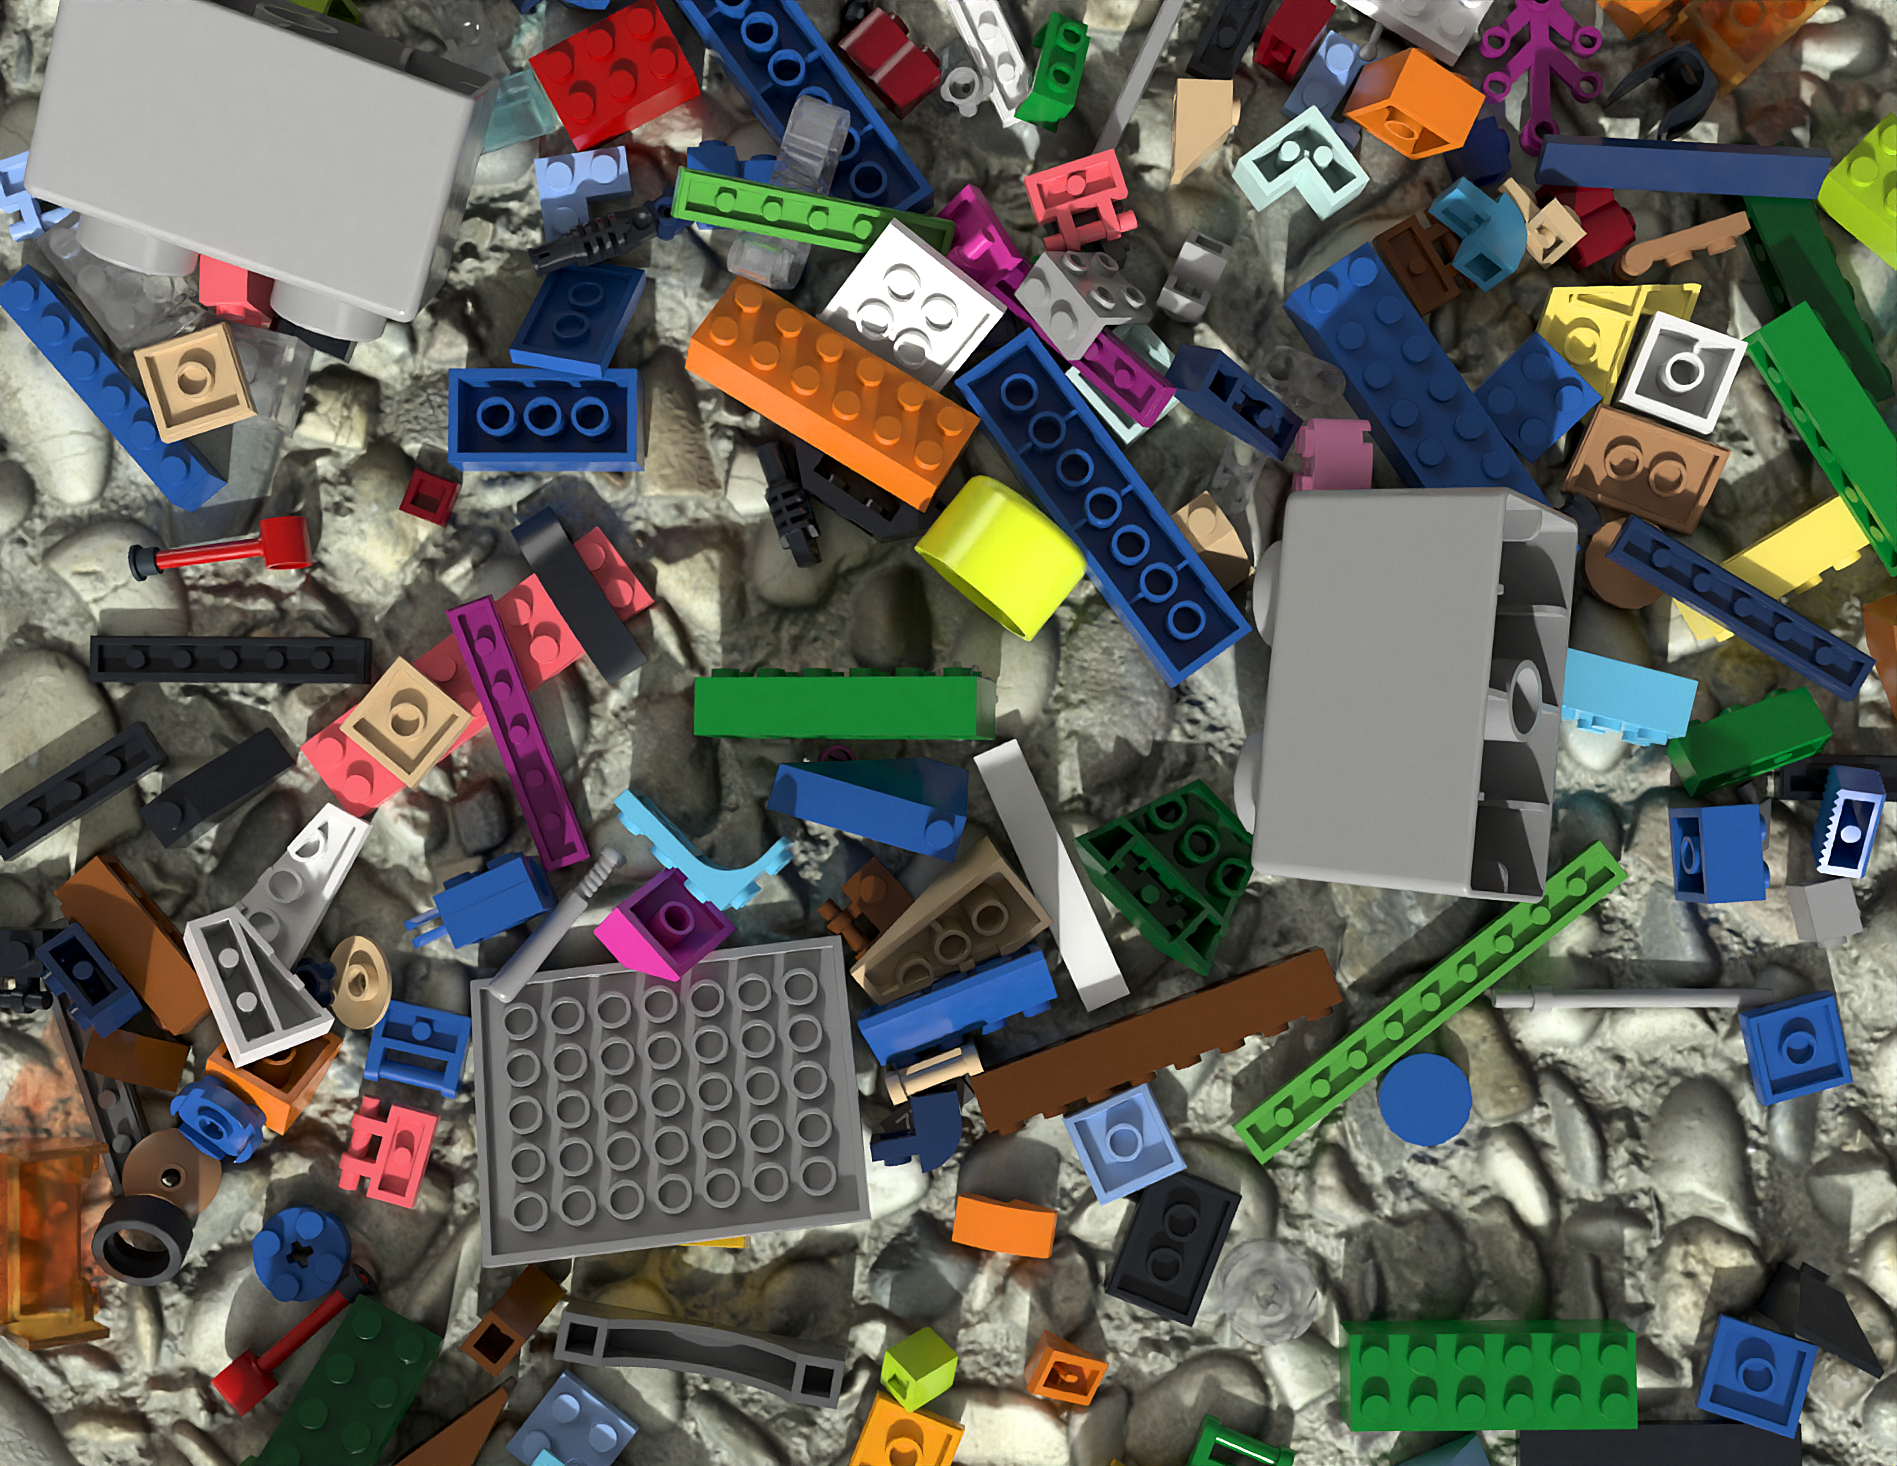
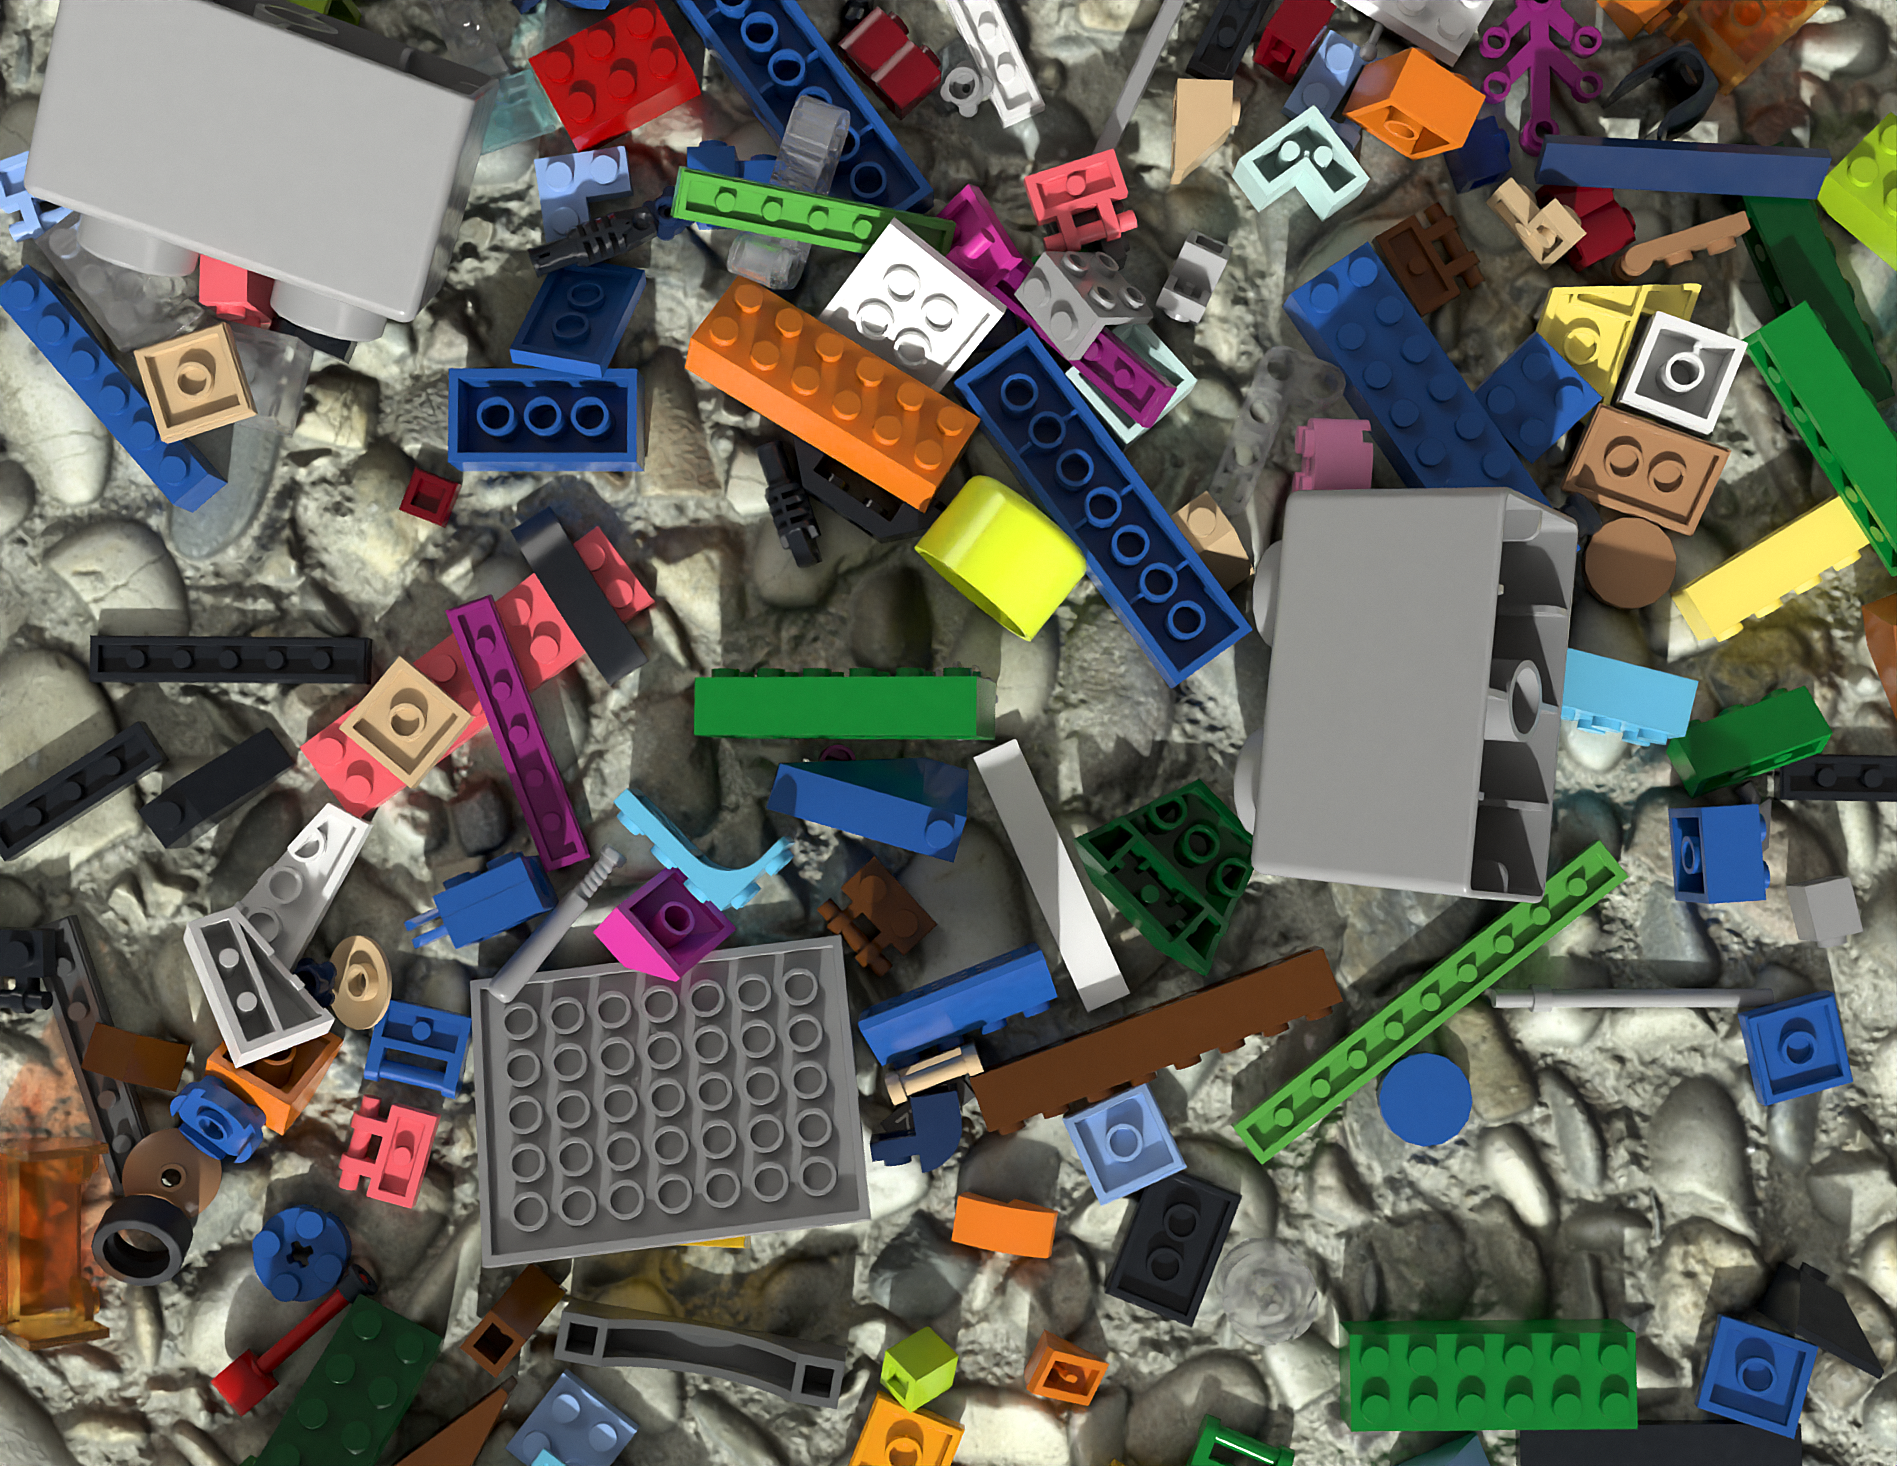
(90, 981): dark blue brick -> none
(137, 941): dark orange brick -> none
(282, 544): red piece -> none
(961, 918): tan wedge -> none
(1057, 74): green window -> none
(1232, 399): dark blue slope -> none
(1490, 231): dark azure brick -> none
(1740, 608): dark blue tile -> none
(1847, 821): blue brick -> none

